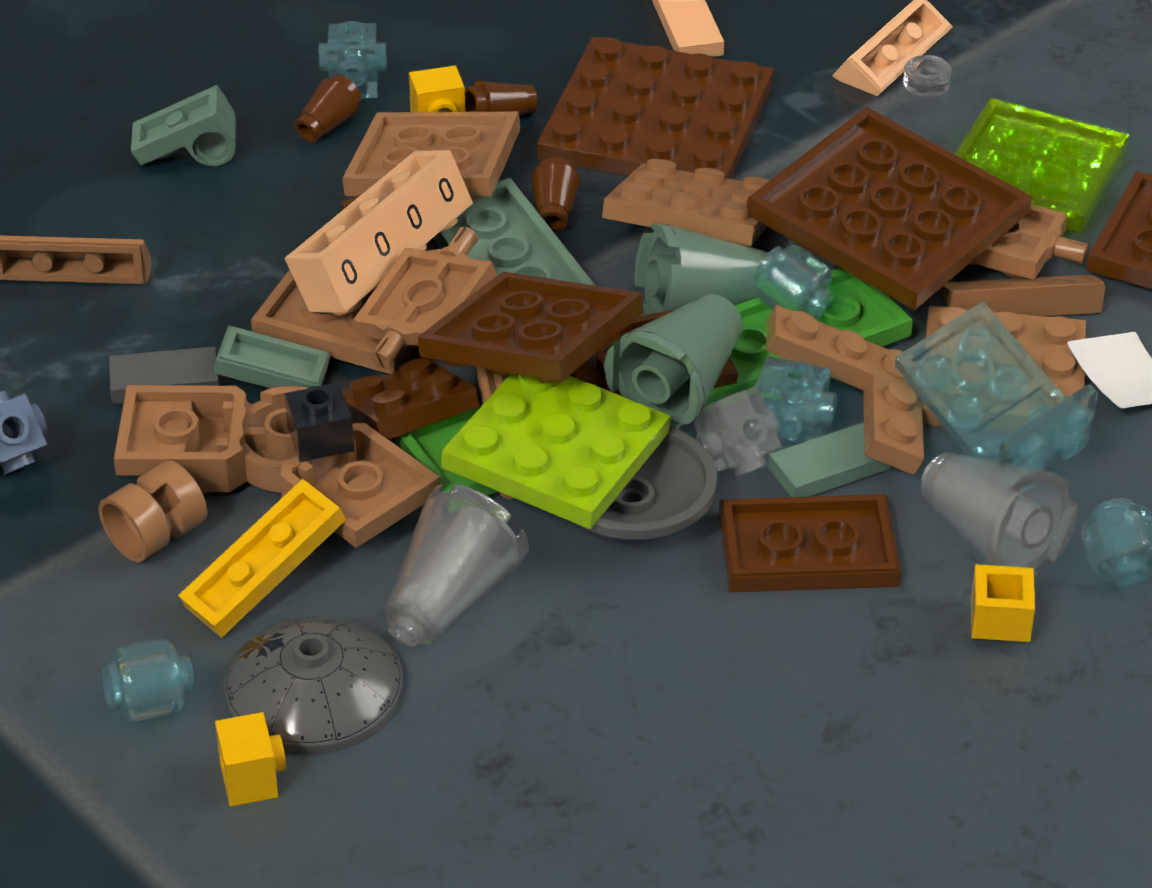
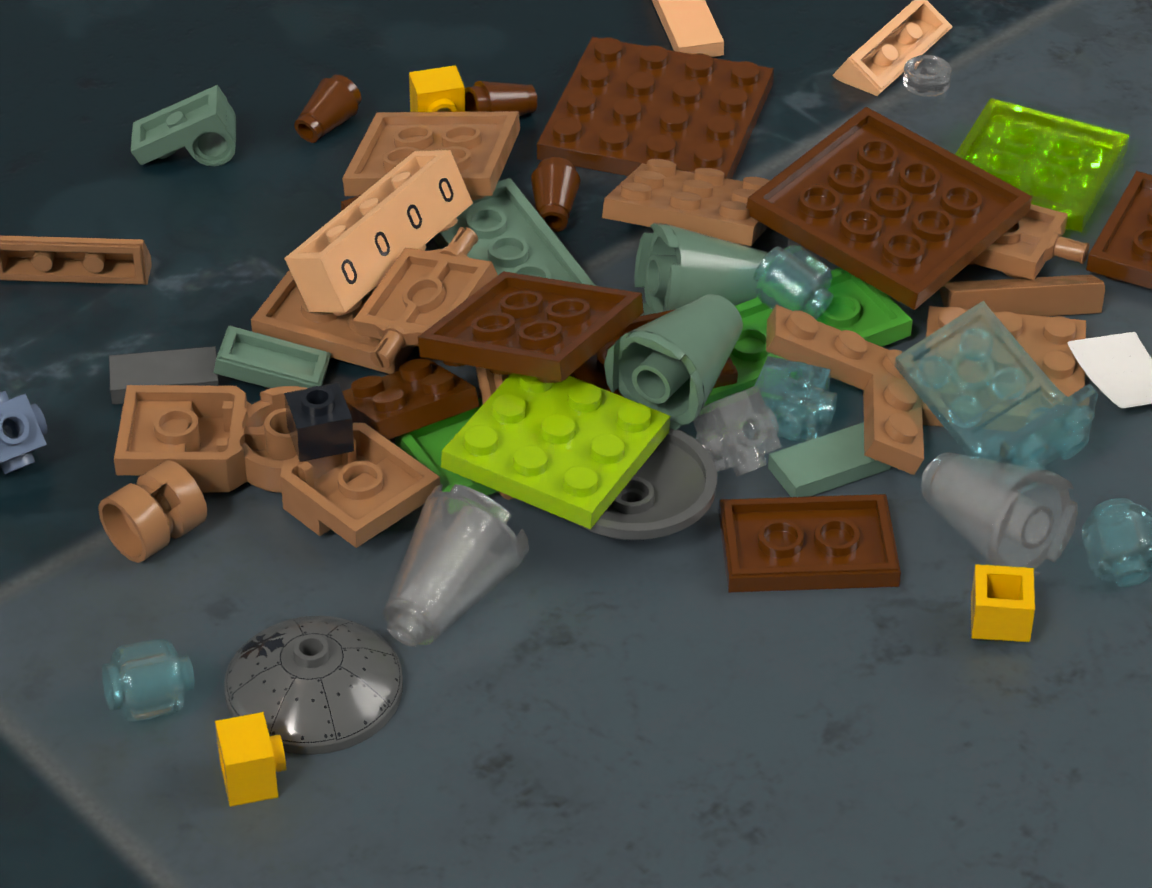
(262, 558): yellow plate -> none
(354, 54): clear light blue brick -> none

